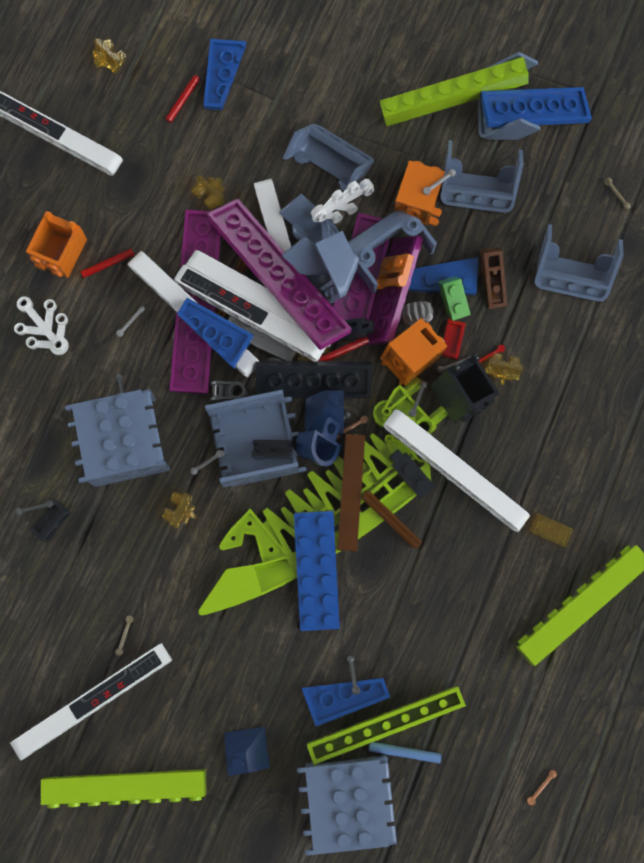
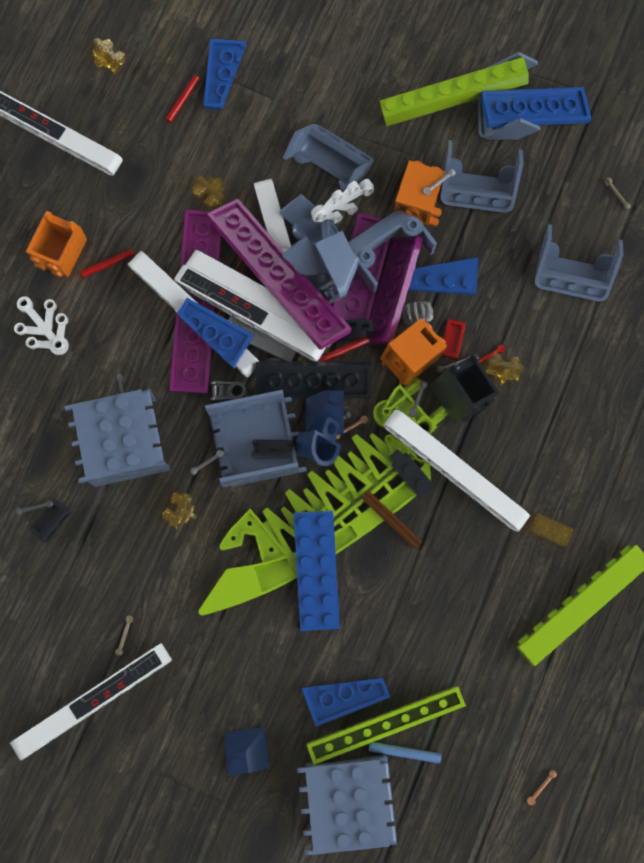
(119, 333): light grey hinge -> none
(123, 787): lime brick -> none
(351, 493): reddish brown tile -> none
(355, 689): dark grey hinge -> none
(394, 266): orange plate -> none
(454, 298): bright green brick -> none
(493, 277): reddish brown slope -> none

